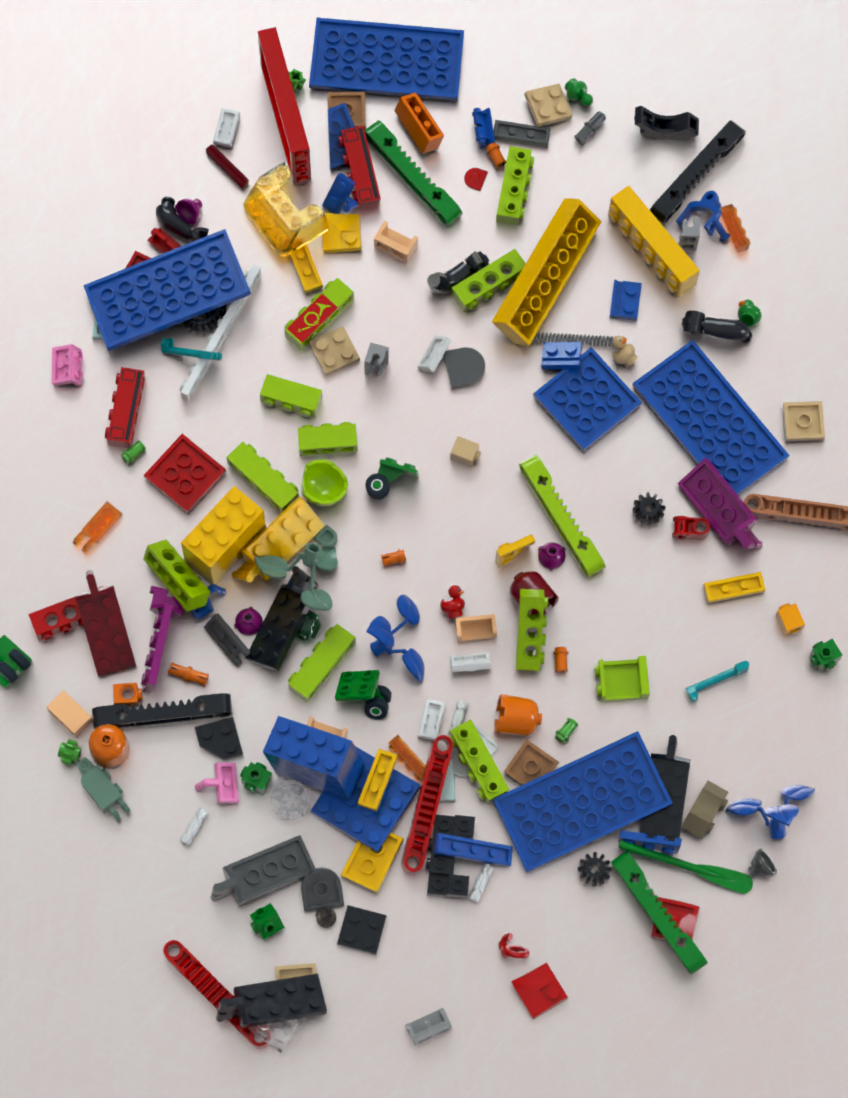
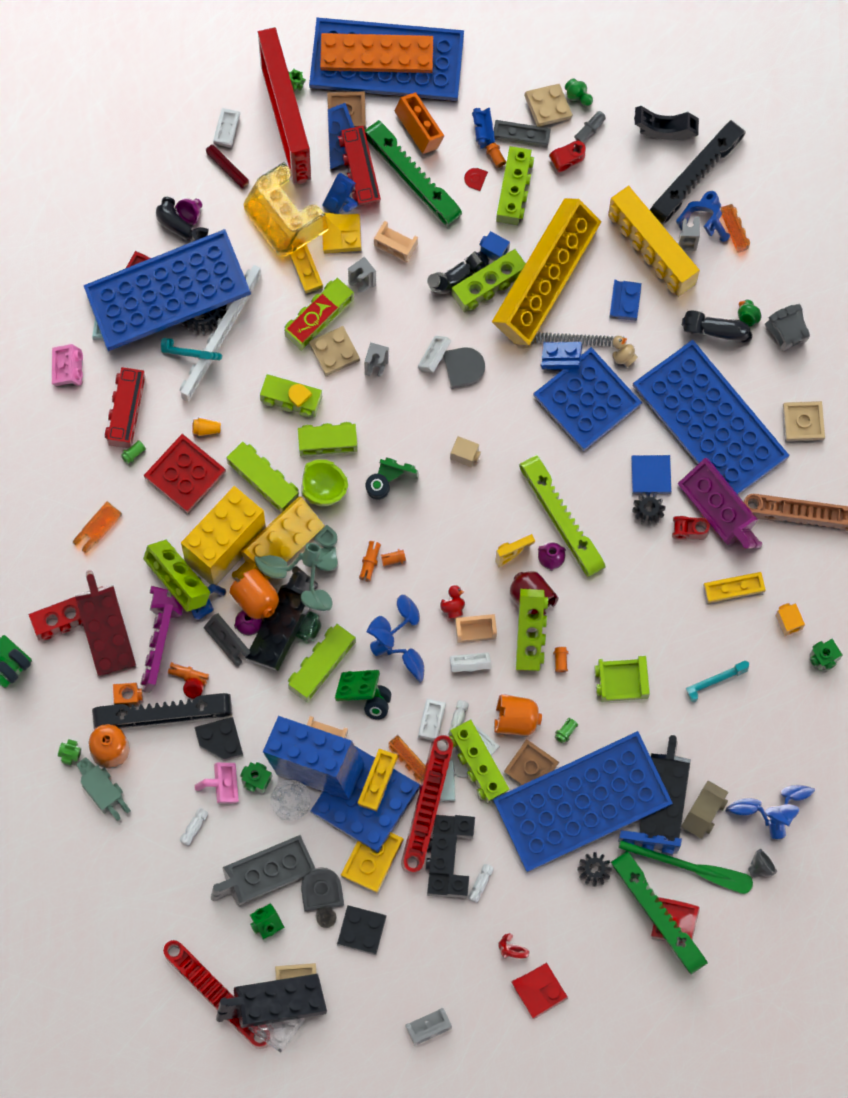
(69, 714): light nougat panel -> none
(162, 241): red hinge -> none
(193, 687): none -> red tile
(205, 427): none -> light orange cone
(255, 595): none -> orange cylinder
(298, 394): none -> yellow tile
(362, 272): none -> light grey hinge
(369, 561): none -> orange pin
(376, 53): none -> orange plate
(473, 850): blue tile -> none
(494, 246): none -> blue brick
(566, 157): none -> red piece
(651, 474): none -> blue tile
(788, 327): none -> dark grey piece

